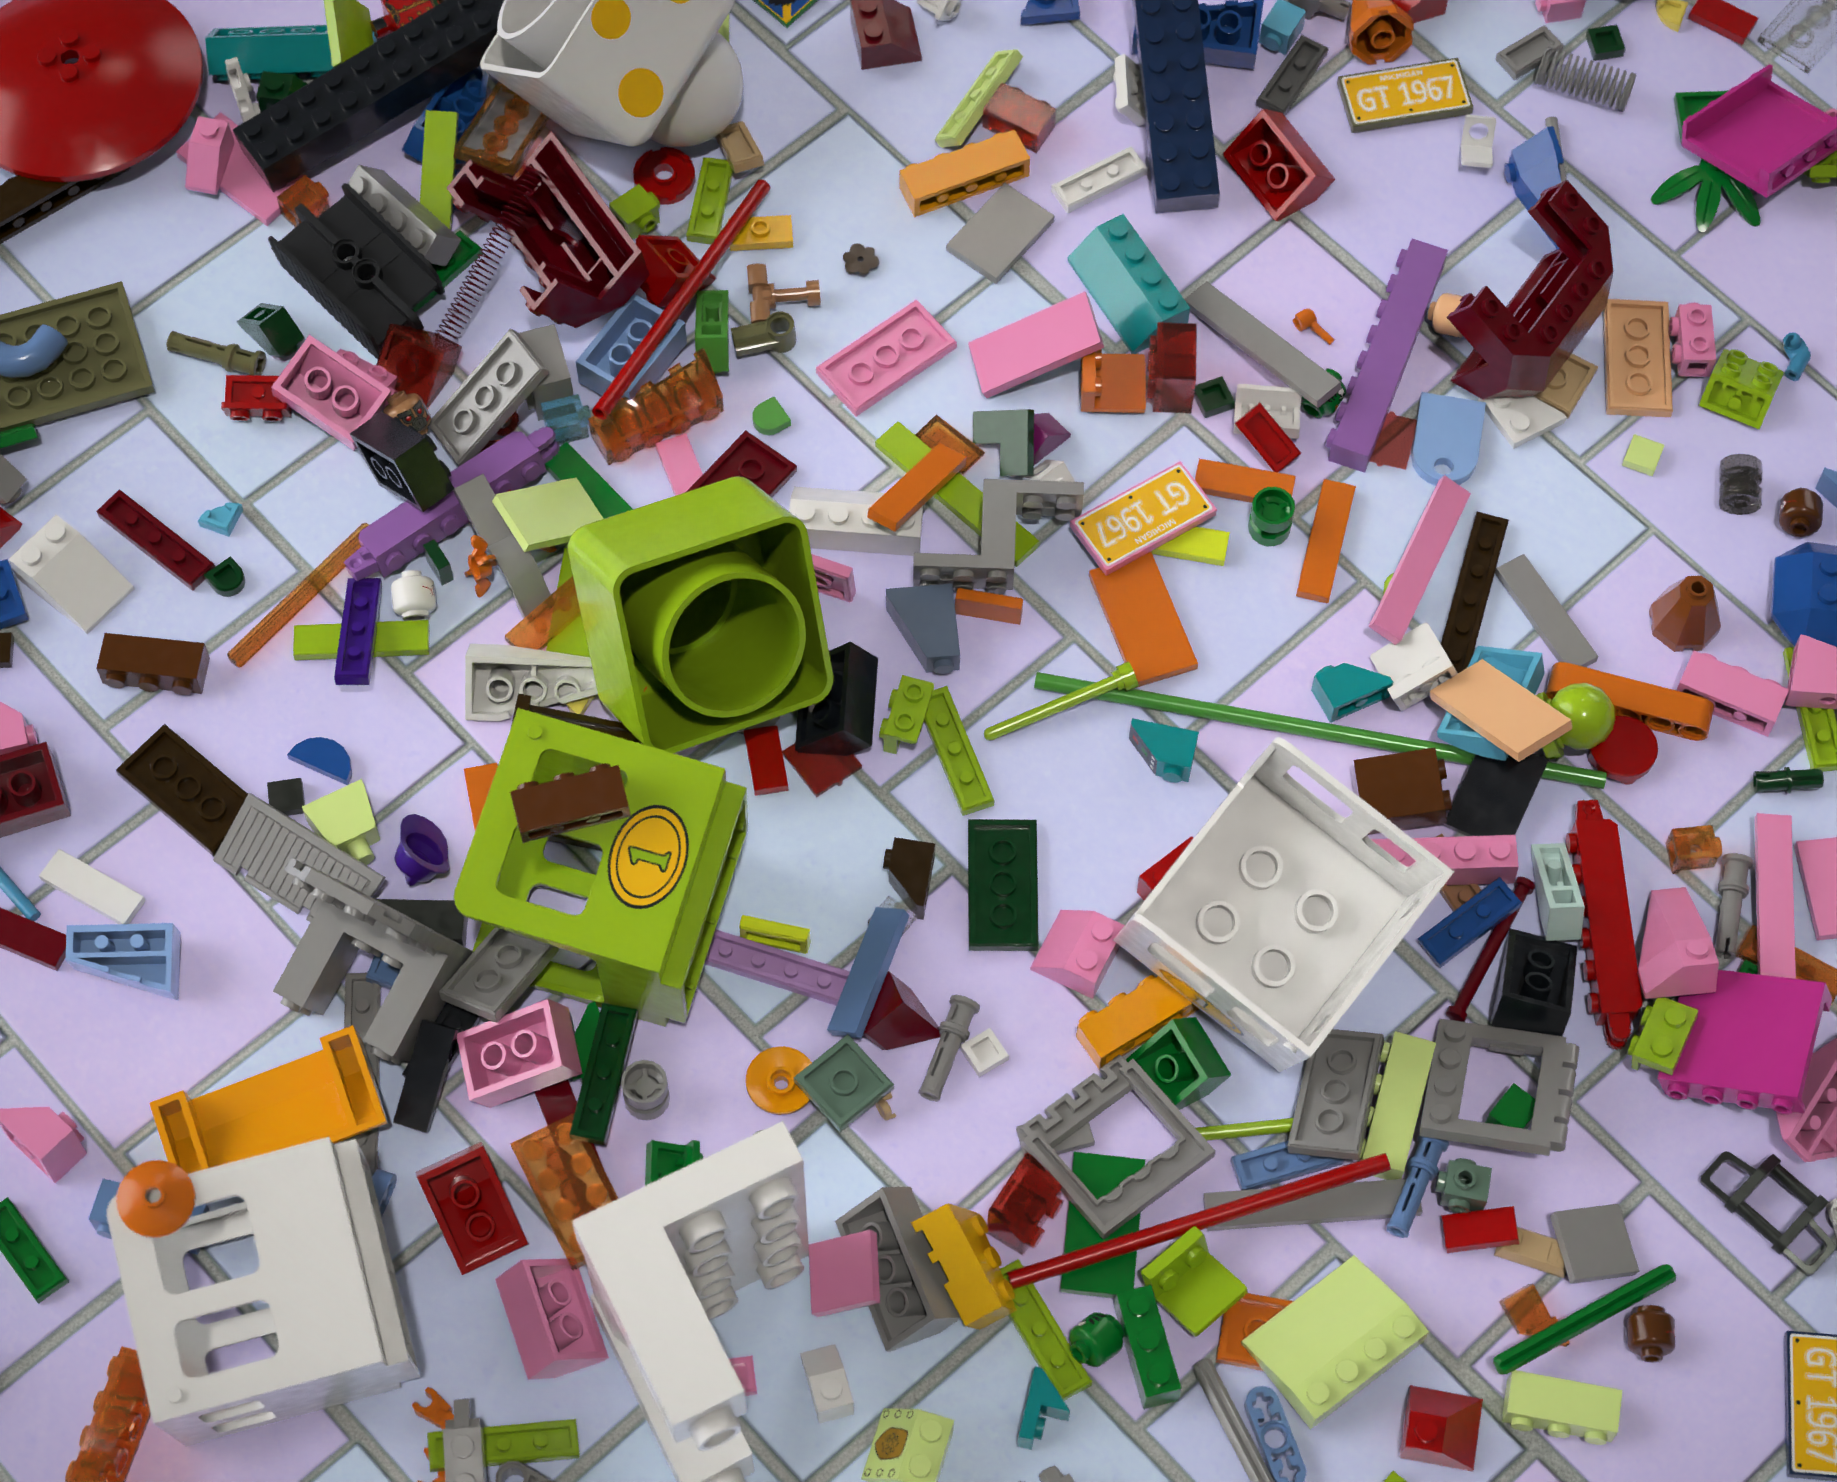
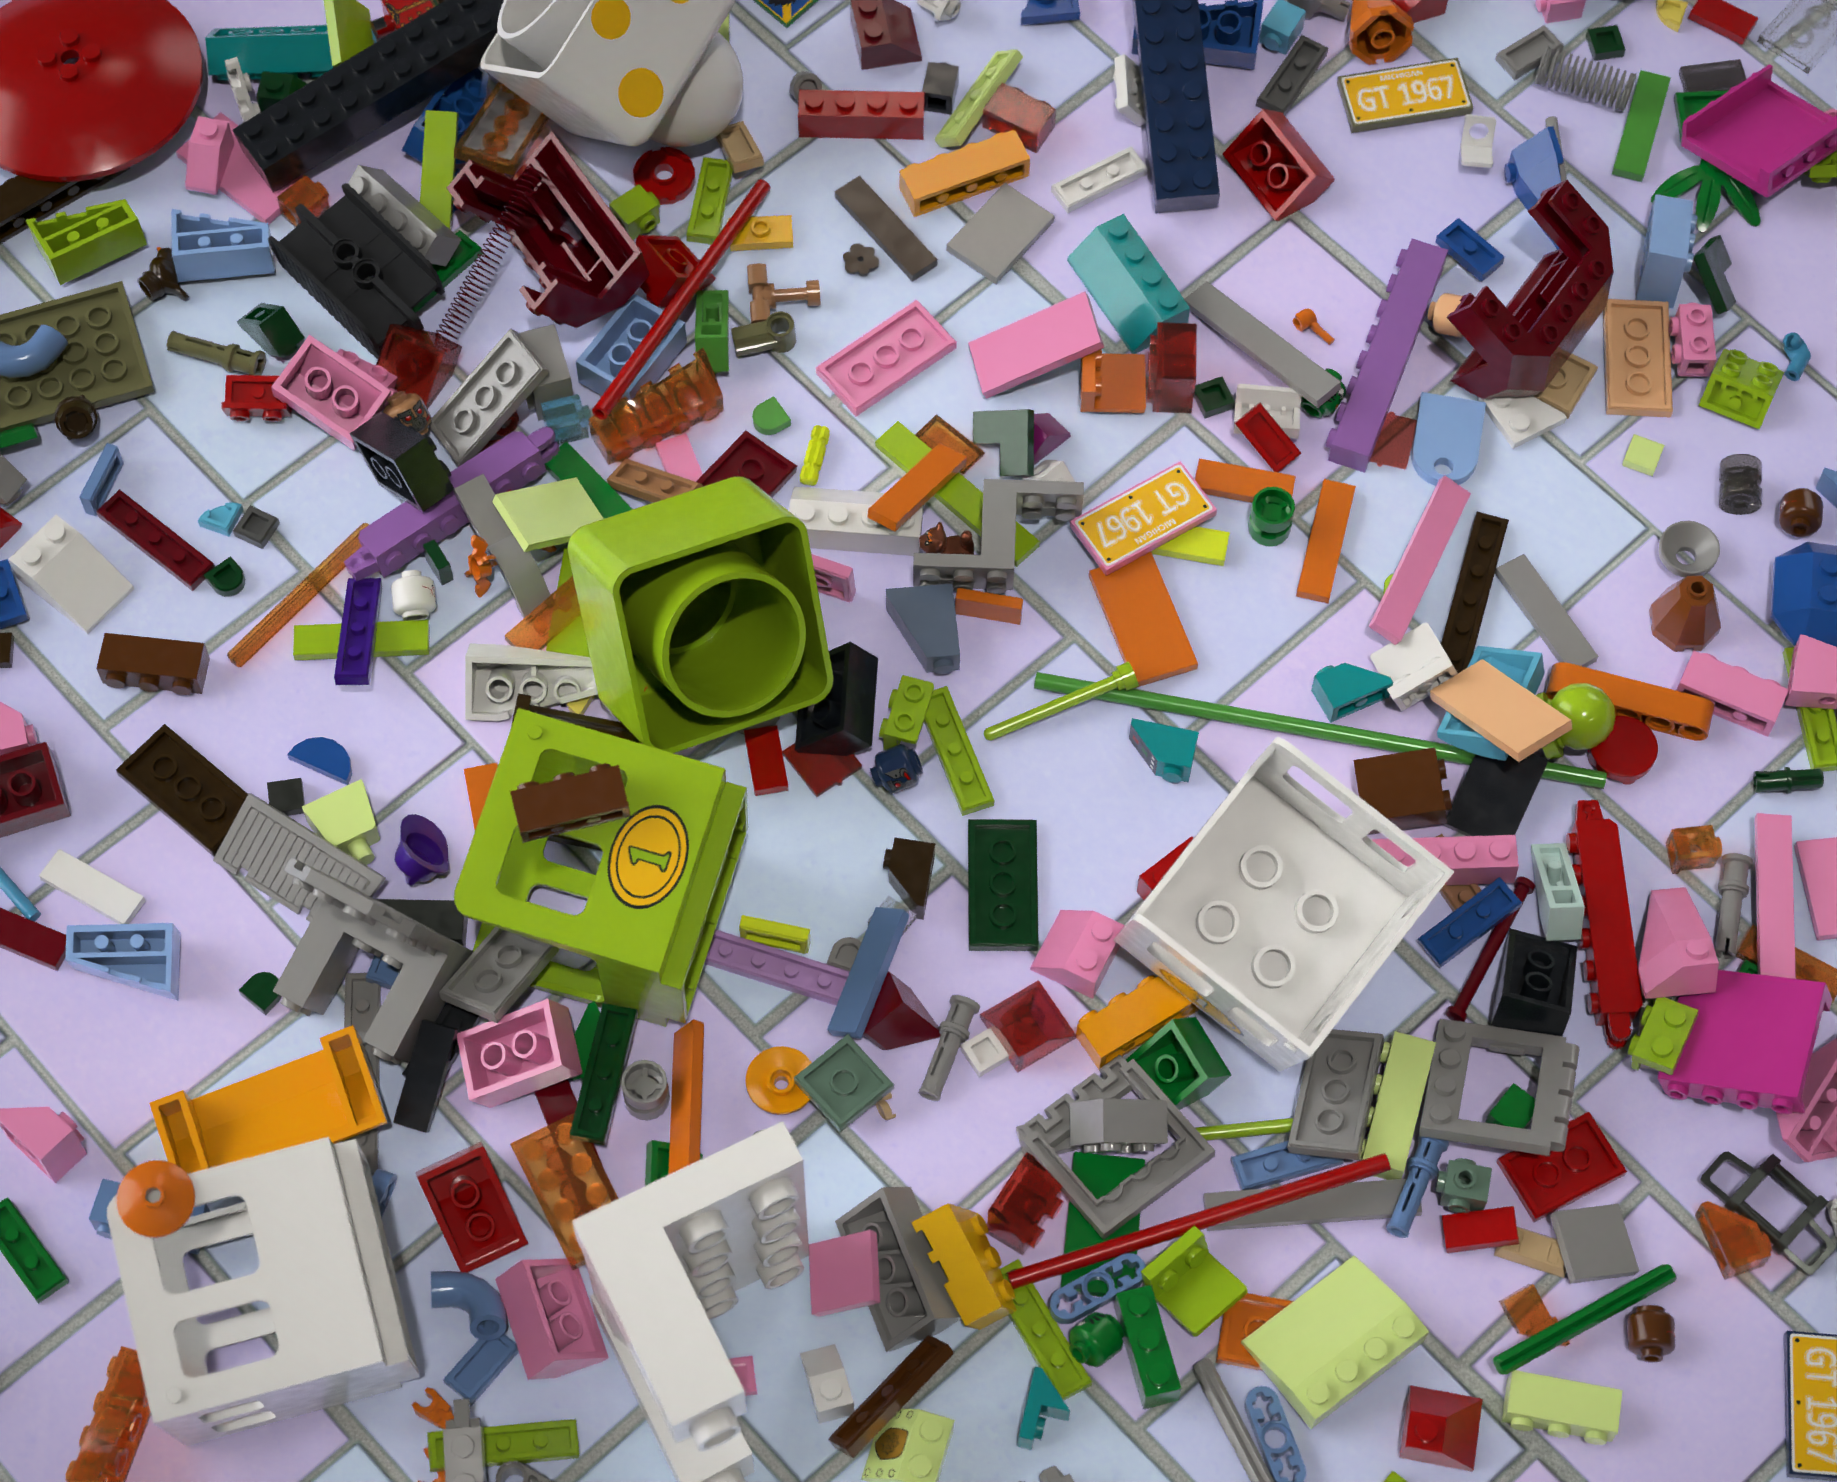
(75, 417): none -> dark brown piece
(87, 239): none -> lime wedge
(101, 479): none -> medium blue tile
(161, 277): none -> dark brown animal
(219, 248): none -> light blue wedge
(256, 527): none -> dark grey tile
(259, 991): none -> dark green tile
(475, 1297): none -> medium blue cylinder
(481, 1367): none -> medium blue tile
(648, 482): none -> medium nougat tile
(686, 1096): none -> orange tile
(804, 81): none -> light grey tile
(814, 455): none -> neon yellow axle
(844, 953): none -> light grey tile
(861, 114): none -> red brick
(886, 228): none -> dark brown tile
(891, 1396): none -> reddish brown tile
(896, 768): none -> dark blue head
(935, 541): none -> copper animal
(940, 87): none -> black brick
(1028, 1025): none -> clear red slope
(1069, 1291): none -> medium blue beam
(1118, 1125): none -> light grey brick
(1470, 249): none -> blue plate
(1564, 1176): none -> red tile
(1641, 126): none -> bright green tile
(1667, 249): none -> light blue wedge
(1689, 537): none -> light grey piece
(1711, 263): none -> tile
(1712, 76): none -> clear smoke tile
(1733, 1240): none -> clear orange slope

